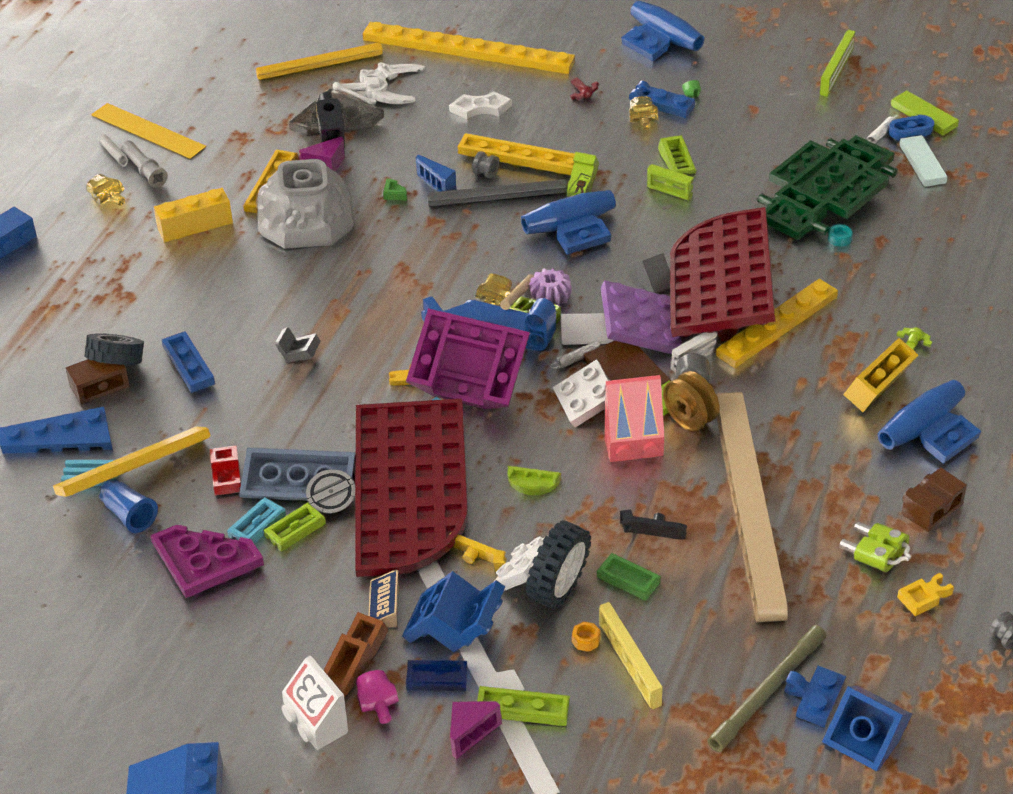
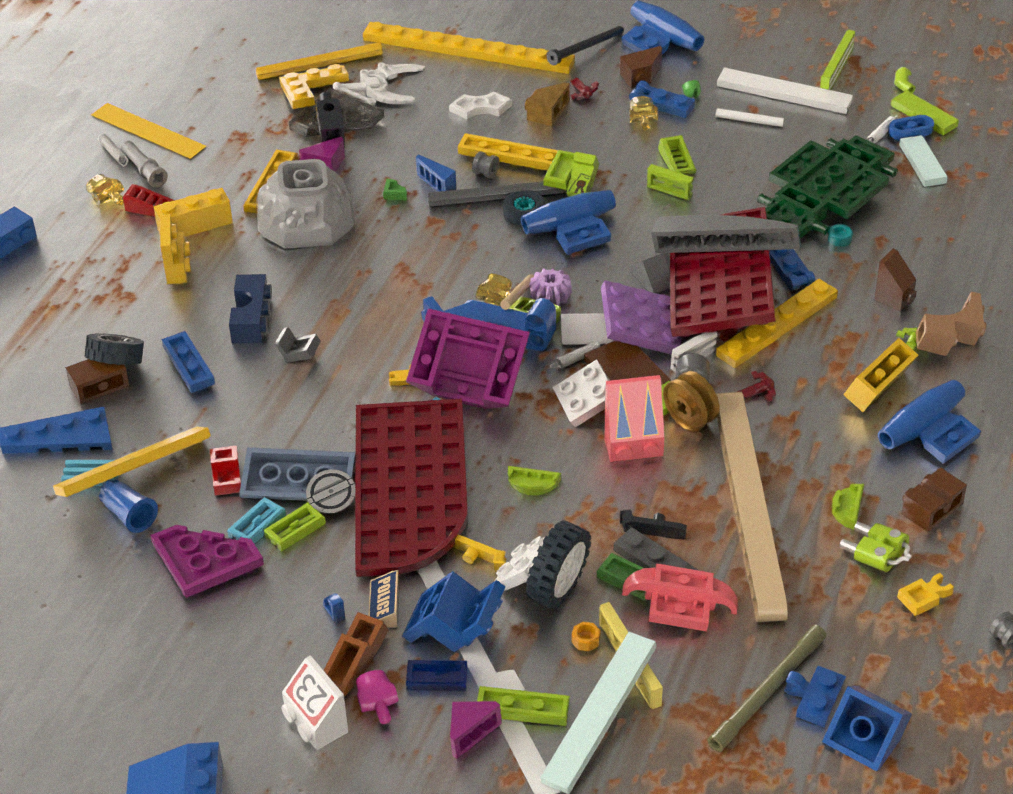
(141, 200): none -> red slope
(174, 251): none -> yellow plate
(252, 305): none -> dark blue arch
(298, 86): none -> yellow plate
(335, 607): none -> blue tile
(521, 203): none -> black bush
(547, 103): none -> pearl gold slope
(554, 56): none -> black bar
(560, 170): none -> lime tile
(598, 713): none -> light aqua tile
(641, 66): none -> reddish brown slope
(646, 552): none -> dark grey plate
(681, 595): none -> coral plate
(722, 233): none -> dark grey slope
(749, 117): none -> white bar
(766, 384): none -> dark red piece
(785, 90): none -> white tile
(791, 268): none -> blue plate
(847, 505): none -> lime tile
(895, 282): none -> reddish brown slope
(901, 80): none -> lime arm
(942, 332): none -> medium nougat arch

